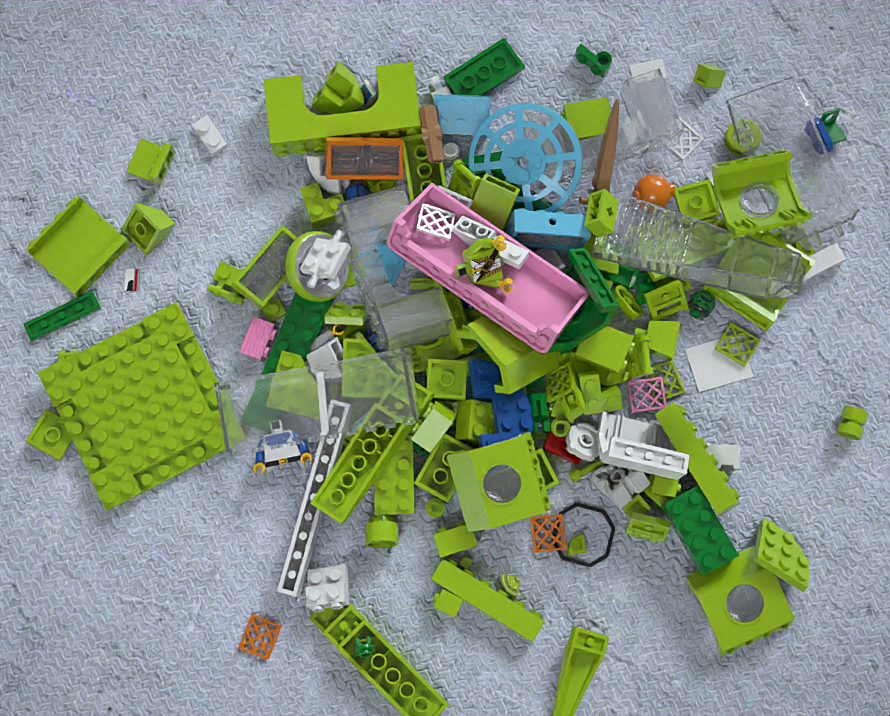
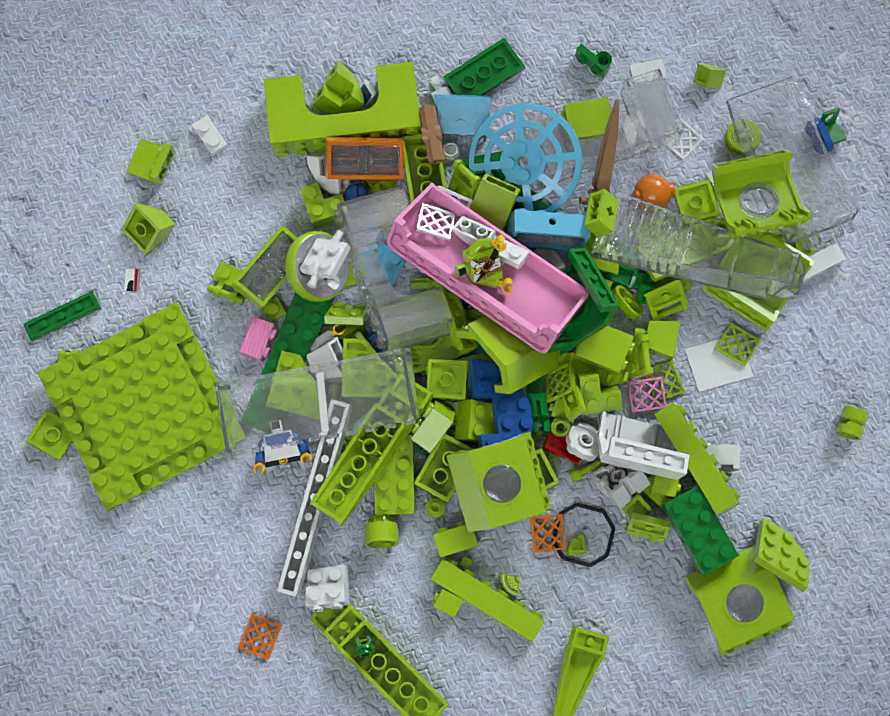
(78, 246): lime panel -> none
(701, 304): head -> none

